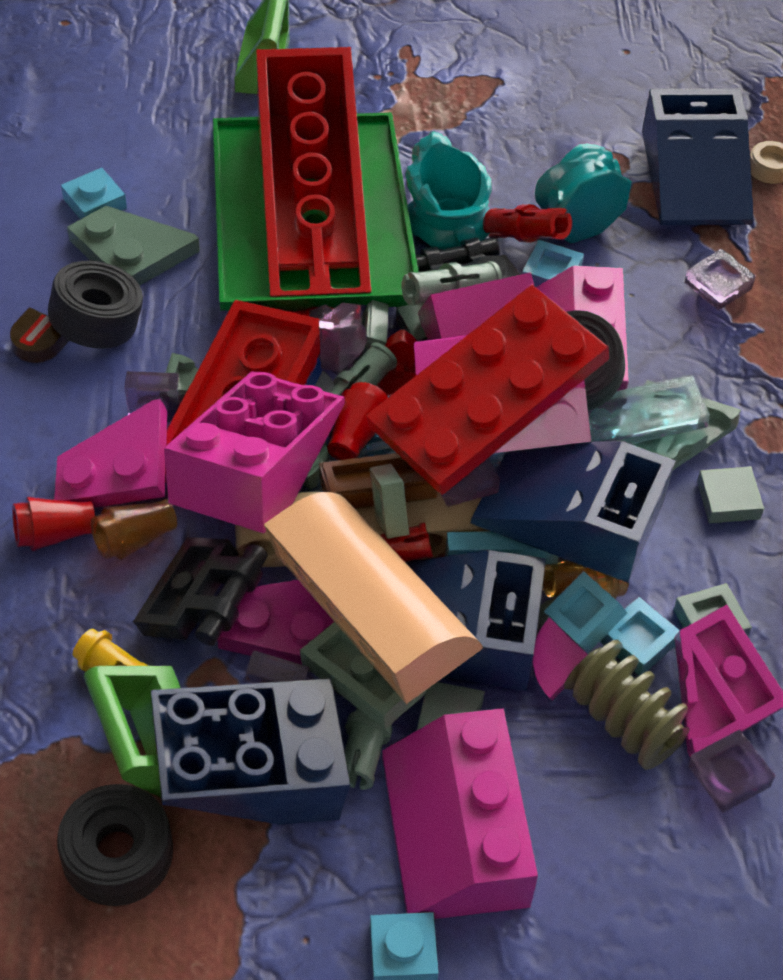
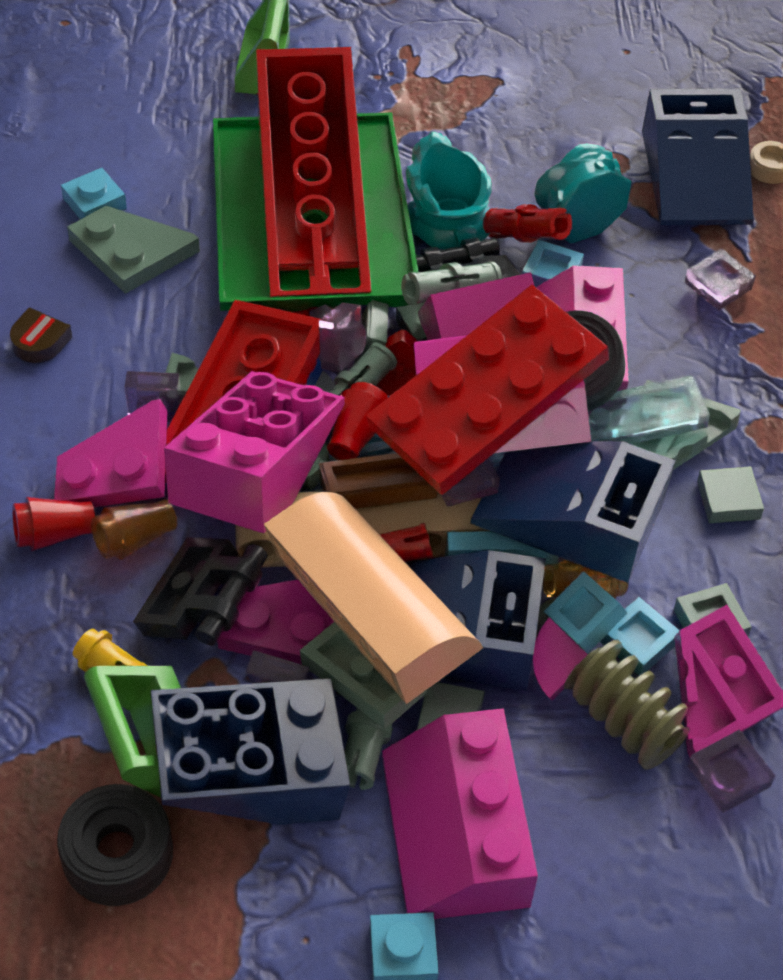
(95, 304): black tyre -> none
(389, 501): sand green tile -> none

